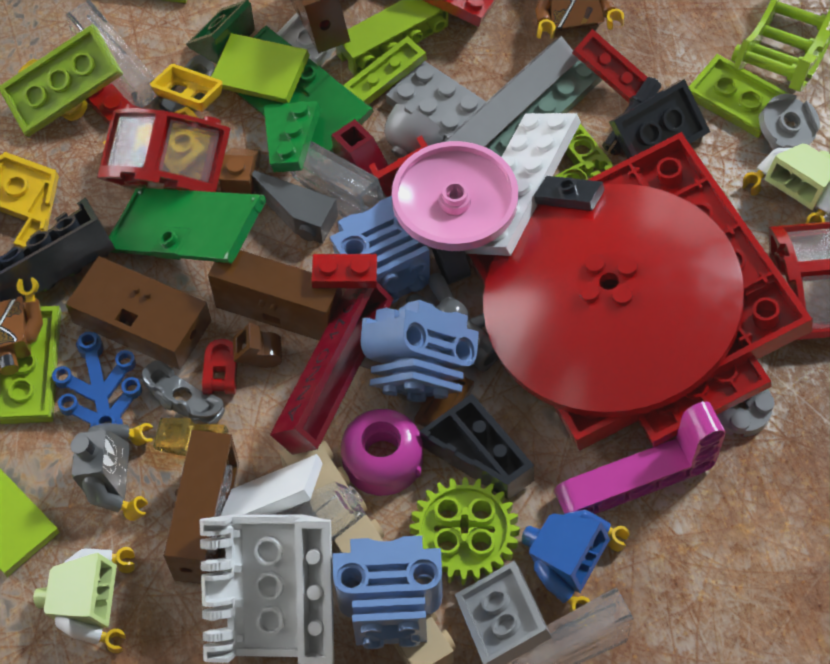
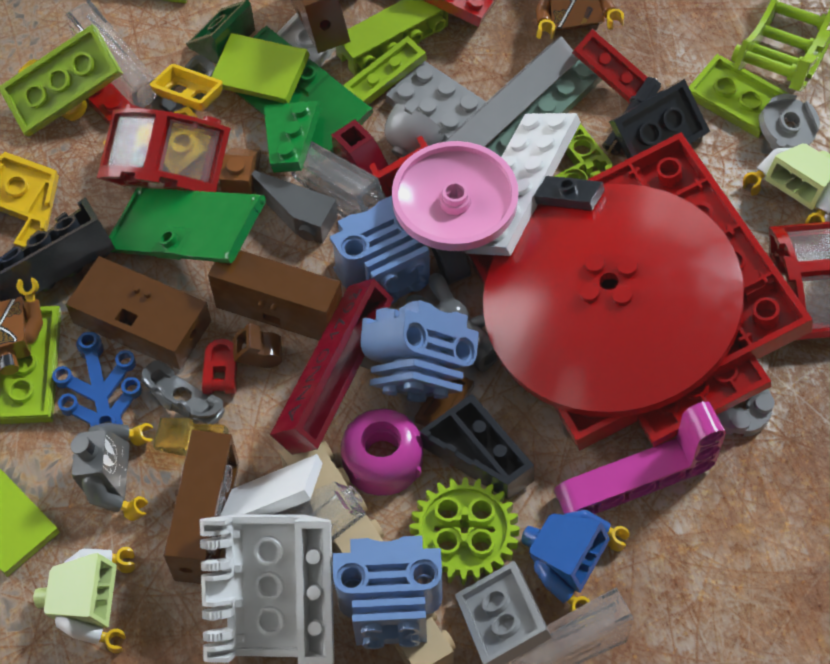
(344, 271): red plate -> none

